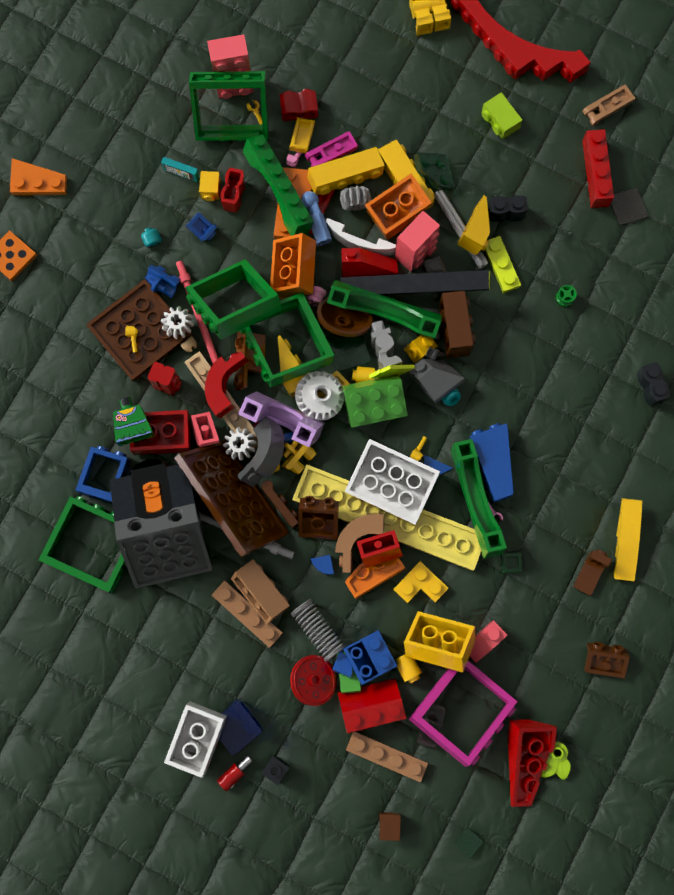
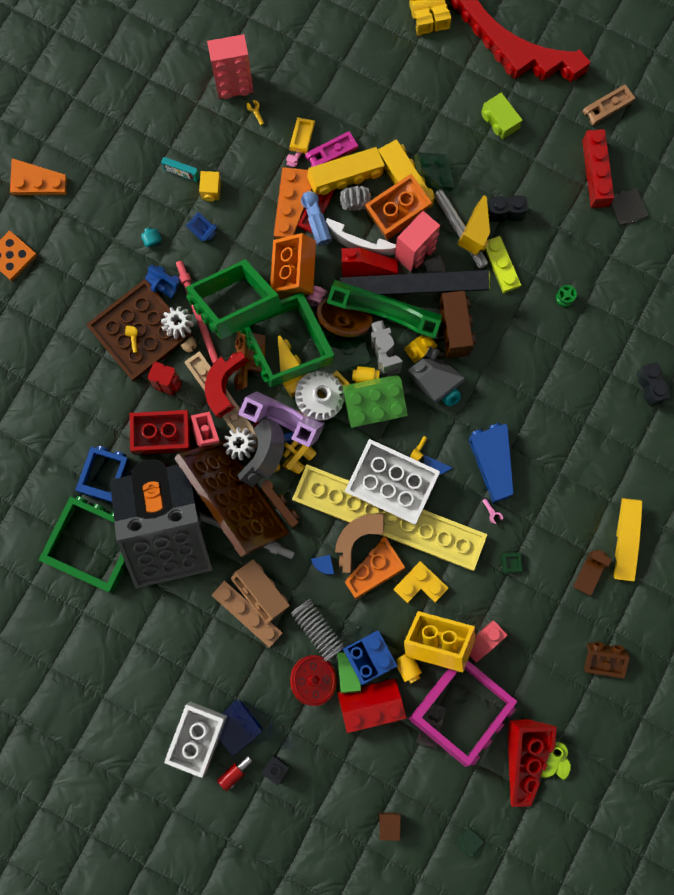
(131, 423): green torso -> none
(227, 80): green window -> none
(233, 190): red brick -> none
(263, 159): green arch -> none
(298, 105): red brick -> none
(318, 518): reddish brown plate -> none
(342, 665): blue tile -> none
(379, 548): red brick -> none
(386, 756): medium nougat plate -> none
(391, 370): neon yellow piece -> none
(484, 523): green arch -> none

